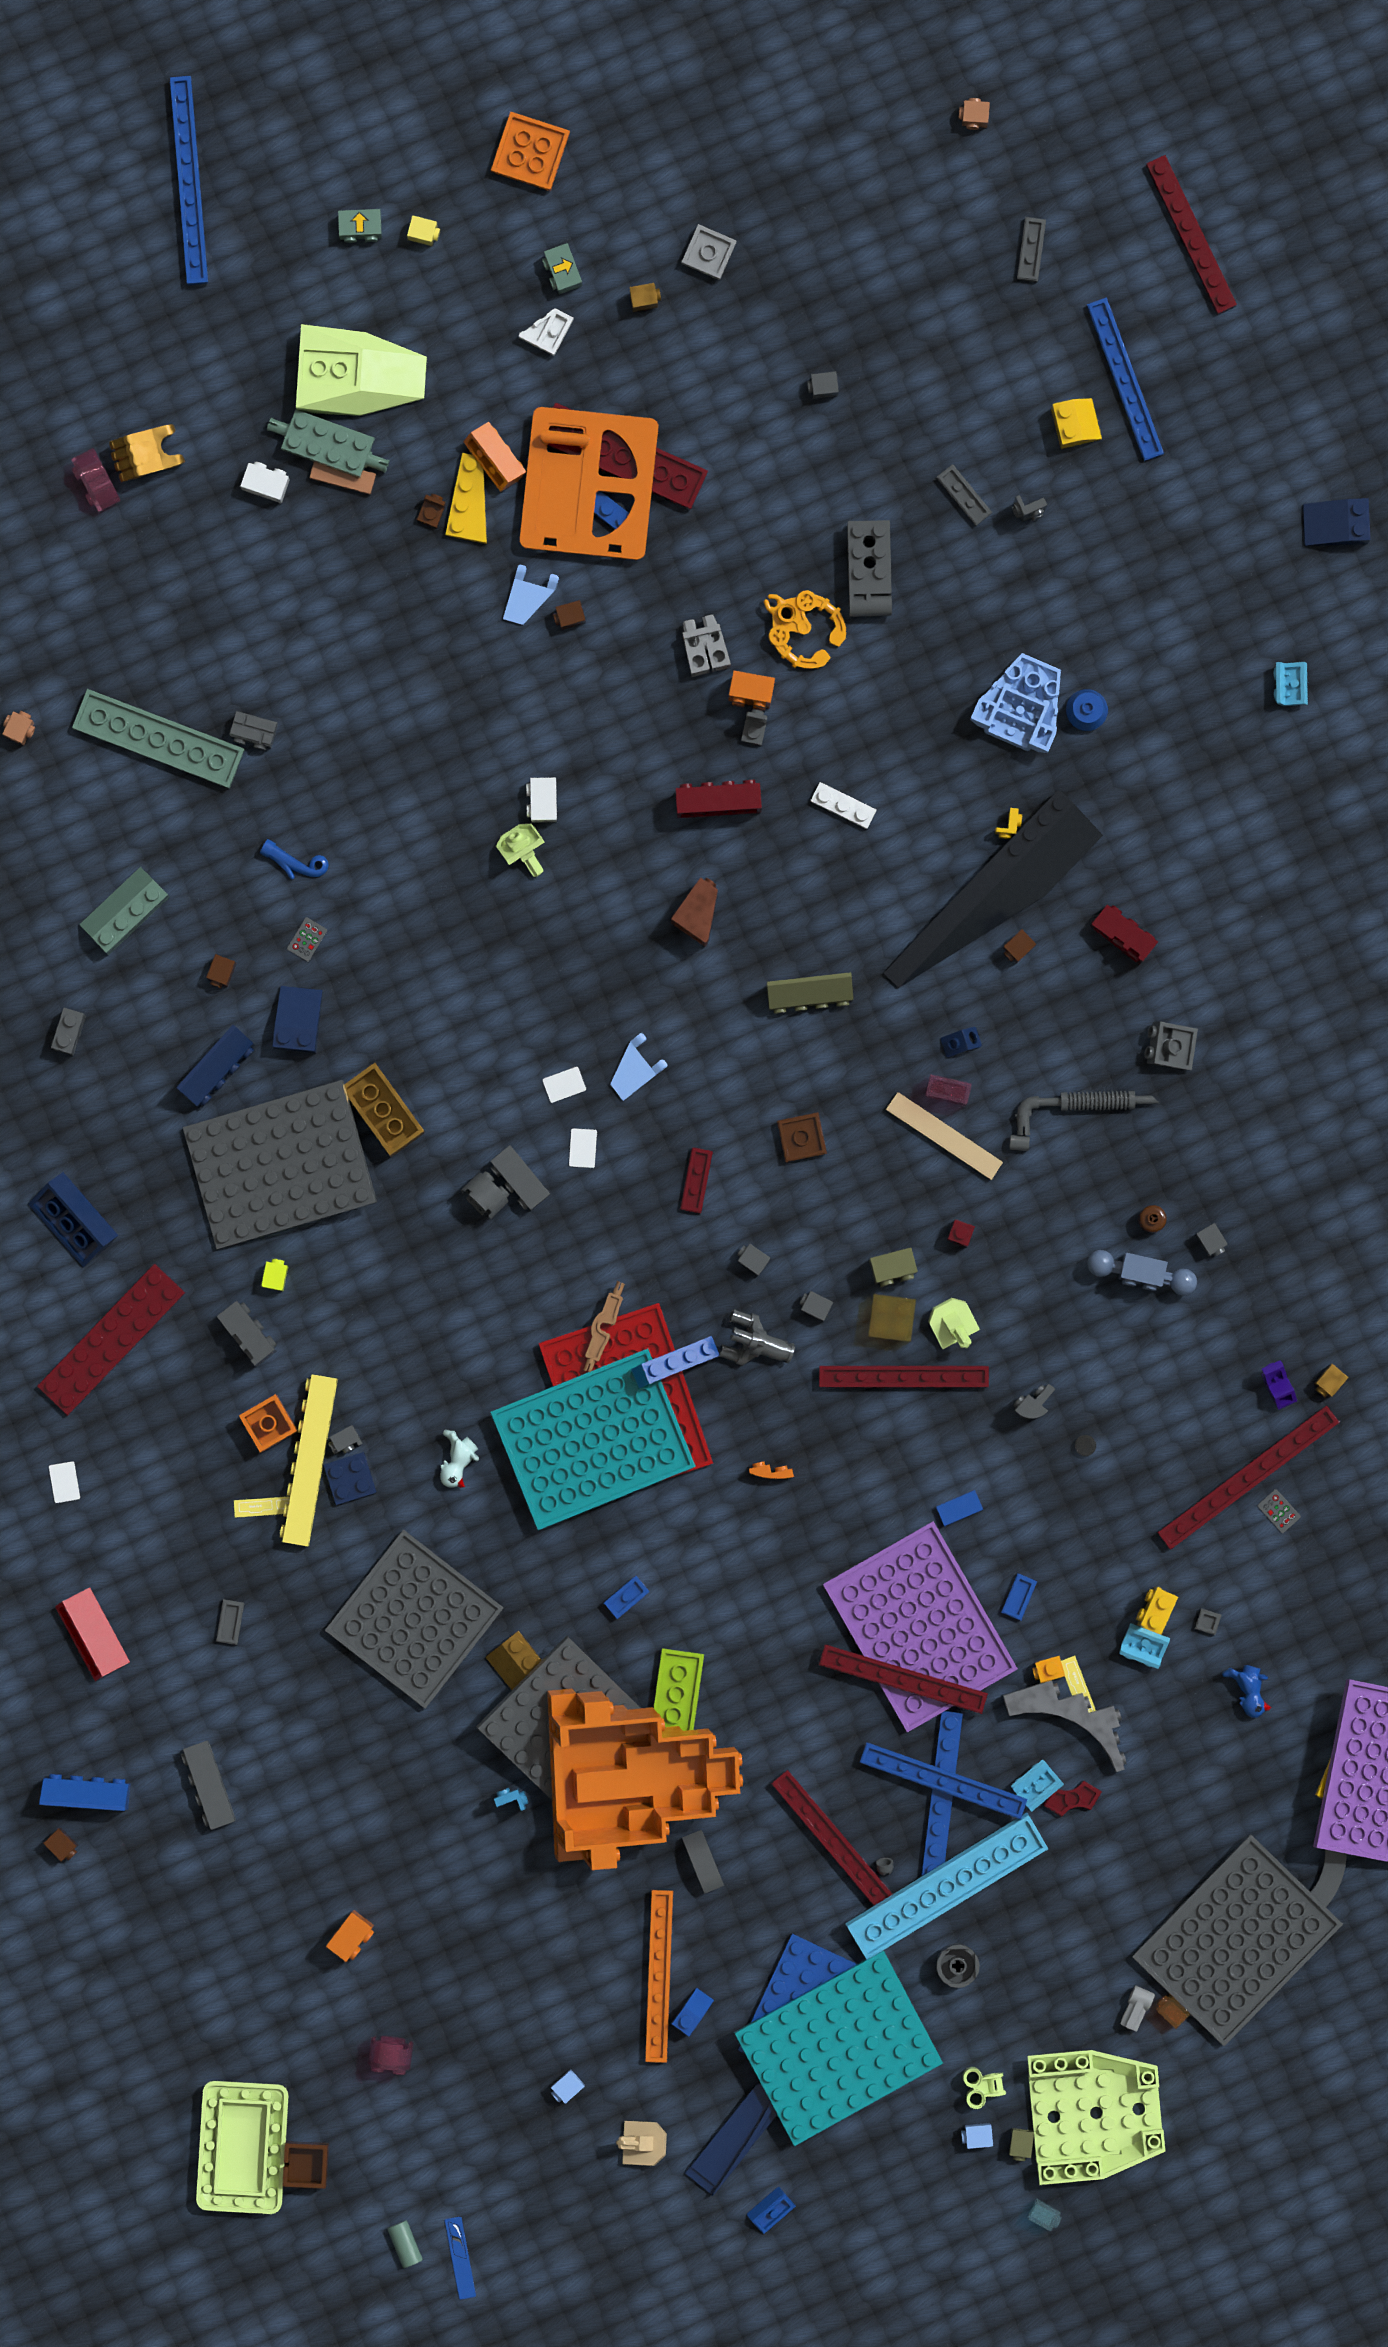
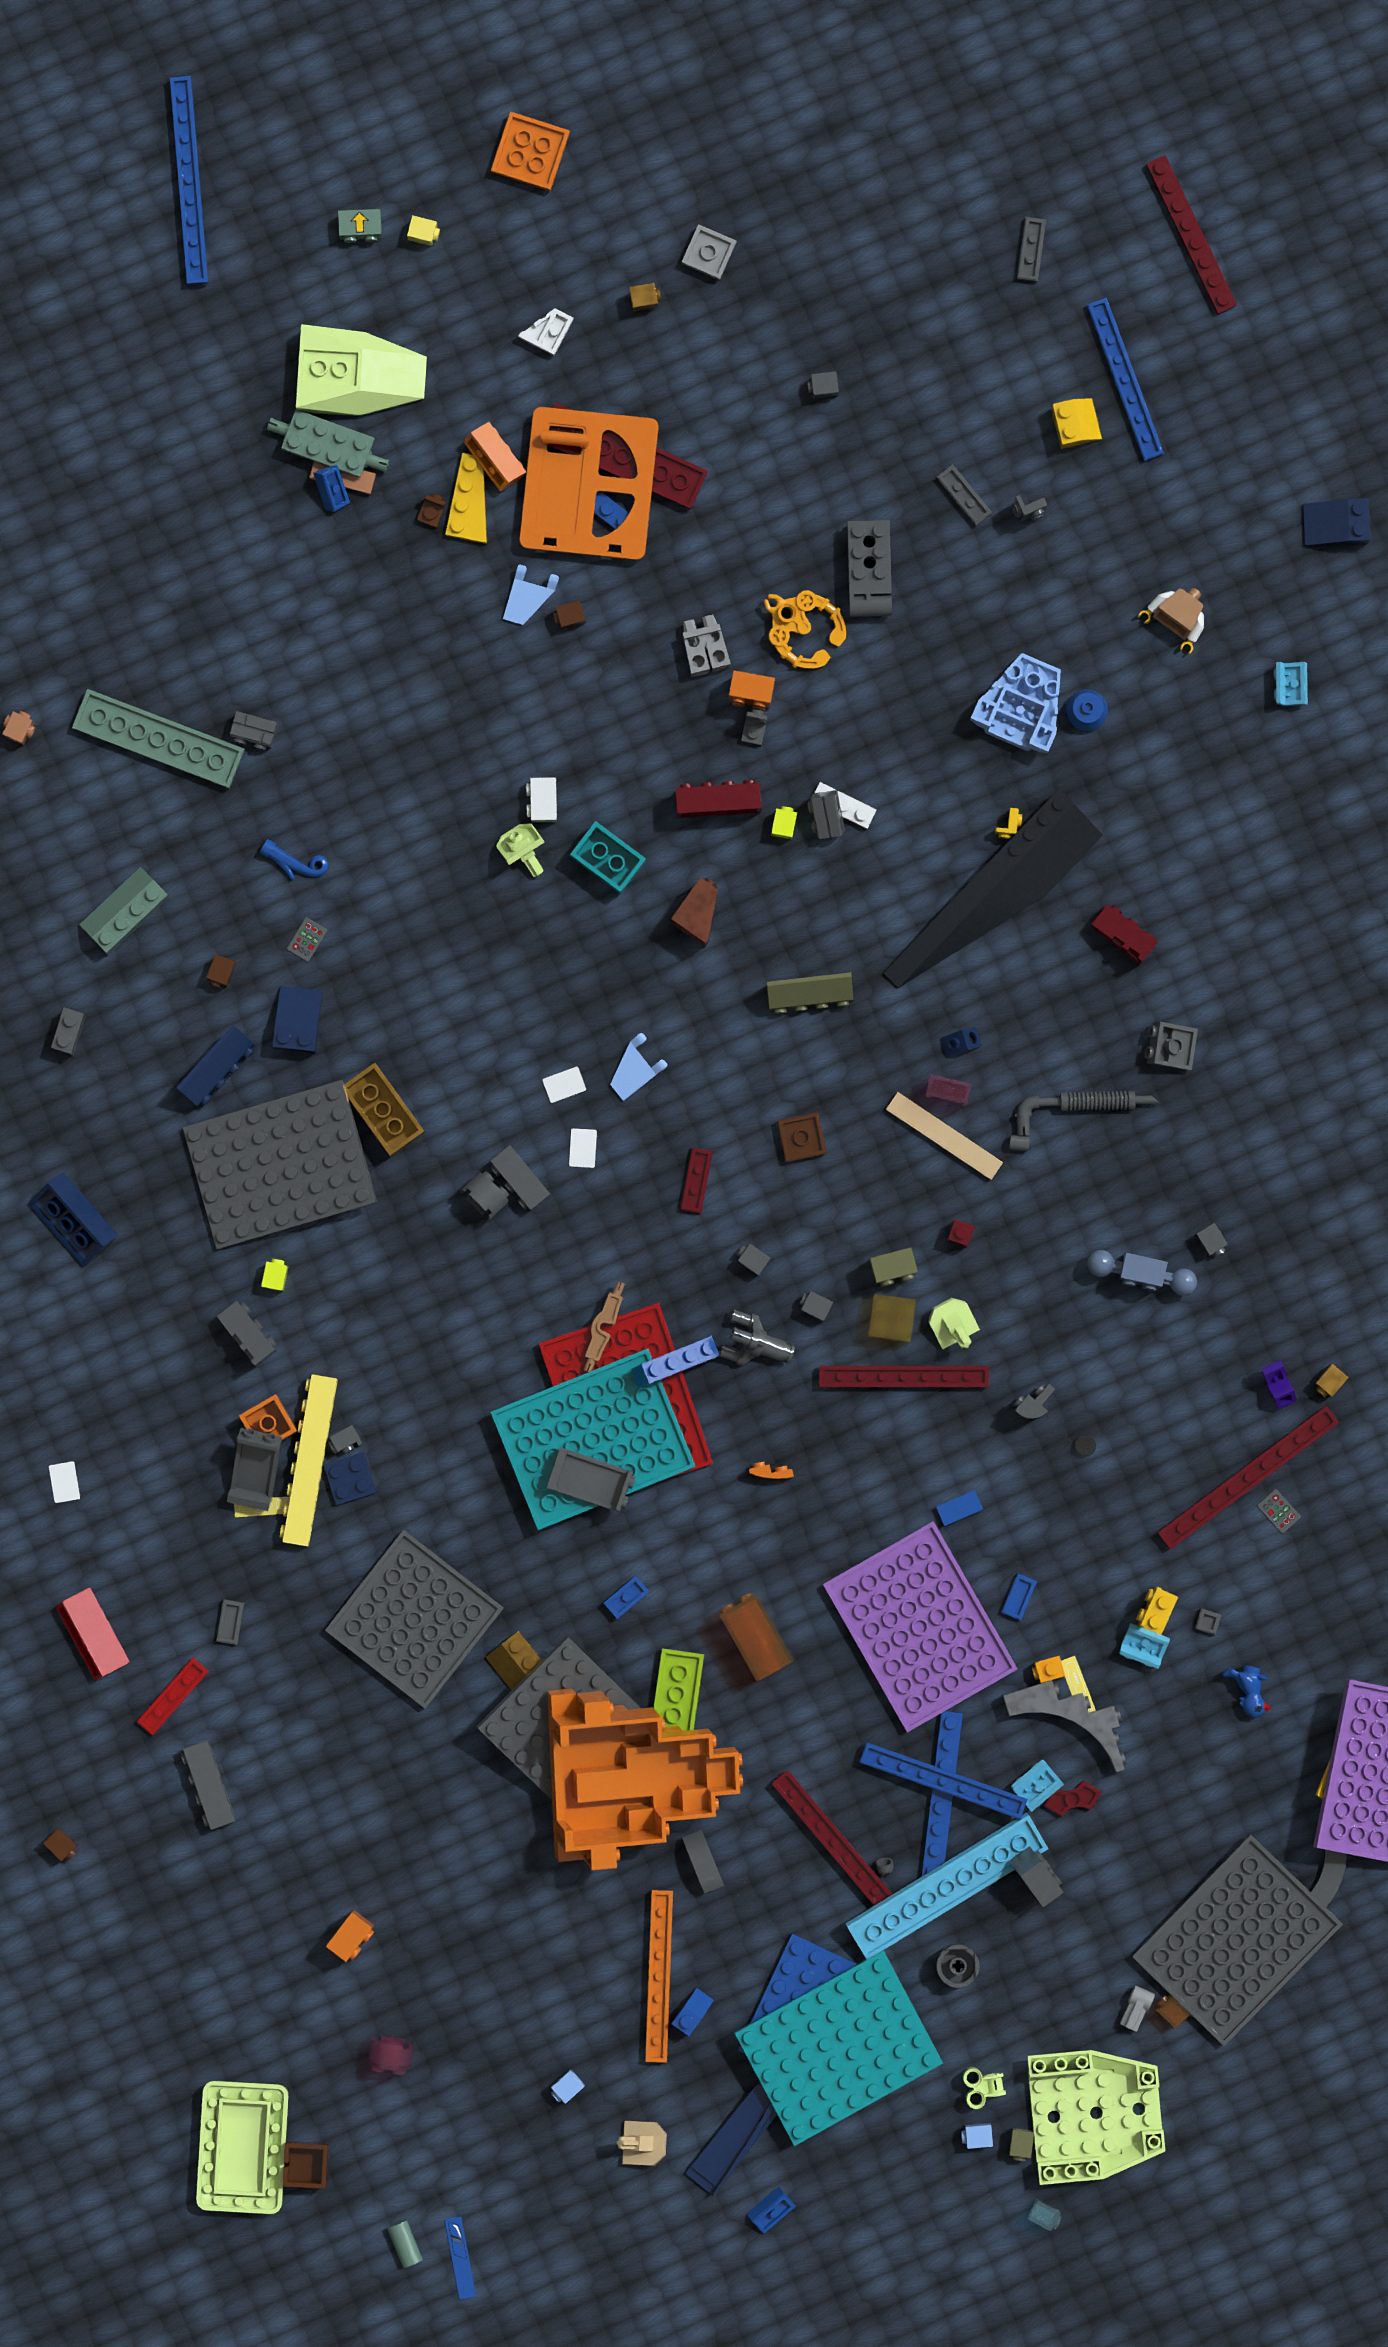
(85, 1793): blue slope -> none
(98, 484): clear pink brick -> none
(111, 1339): dark red plate -> none
(142, 453): piece -> none
(172, 1696): none -> red tile
(255, 1469): none -> dark grey panel
(265, 482): white brick -> none
(331, 488): none -> blue slope
(461, 1455): light aqua animal -> none
(505, 1796): dark azure bracket -> none
(562, 268): sand green brick -> none
(591, 1480): none -> dark grey panel
(608, 858): none -> teal brick
(755, 1636): none -> clear orange brick
(784, 823): none -> neon yellow brick
(827, 814): none -> dark grey brick
(903, 1679): dark red tile -> none
(974, 113): nougat brick -> none
(1018, 946): reddish brown brick -> none
(1037, 1875): none -> dark grey brick
(1150, 1226): reddish brown head -> none
(1179, 613): none -> medium nougat torso

